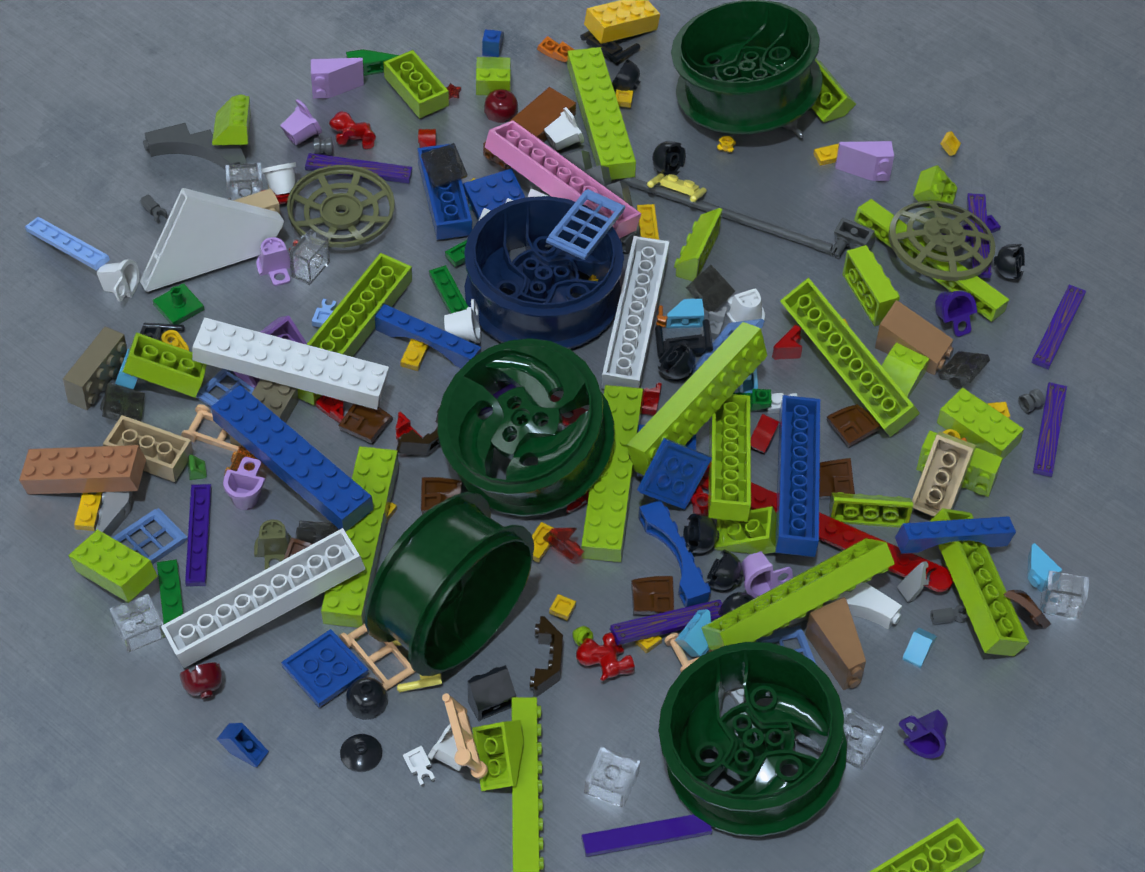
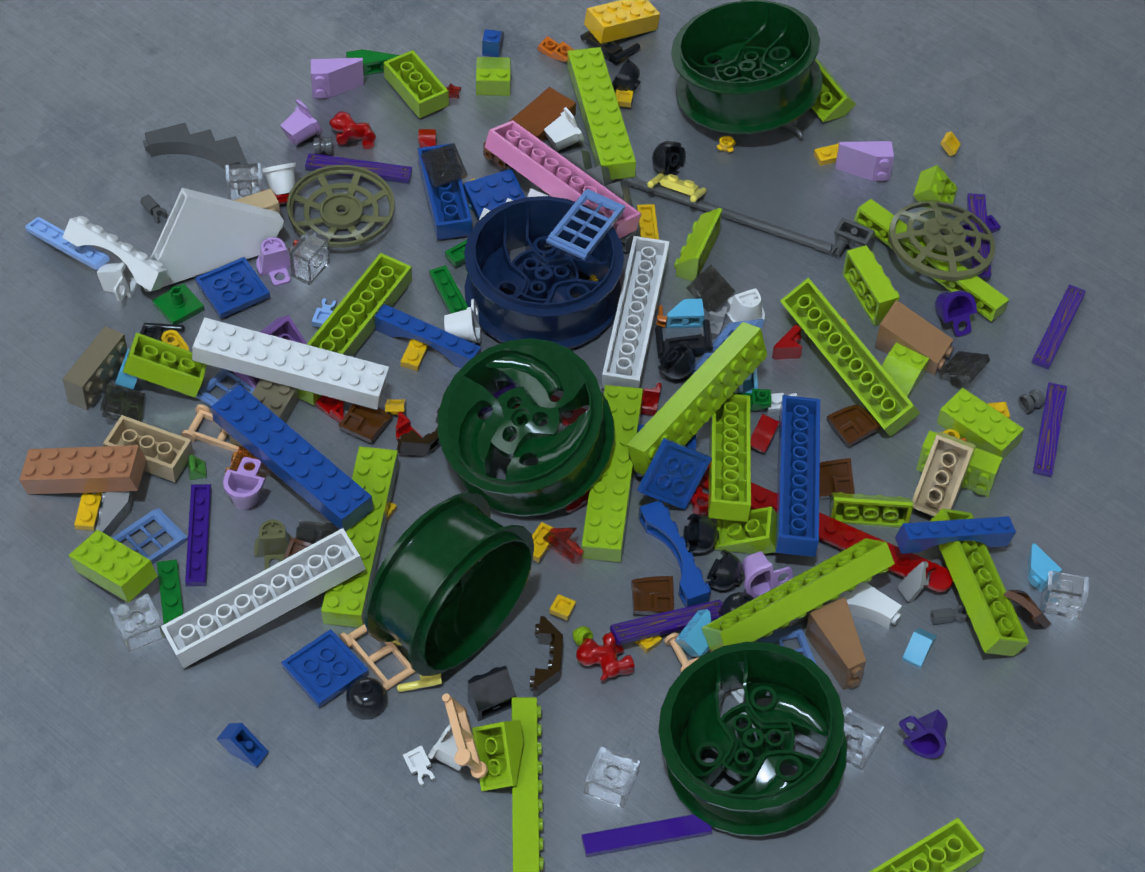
(145, 271): none -> white arch
(202, 680): dark red cylinder -> none
(232, 287): none -> blue plate
(233, 122): lime slope -> none
(361, 760): black dish -> none
(394, 406): none -> yellow plate
(436, 490): reddish brown plate -> none
(500, 105): dark red cylinder -> none
(1010, 260): black cylinder -> none

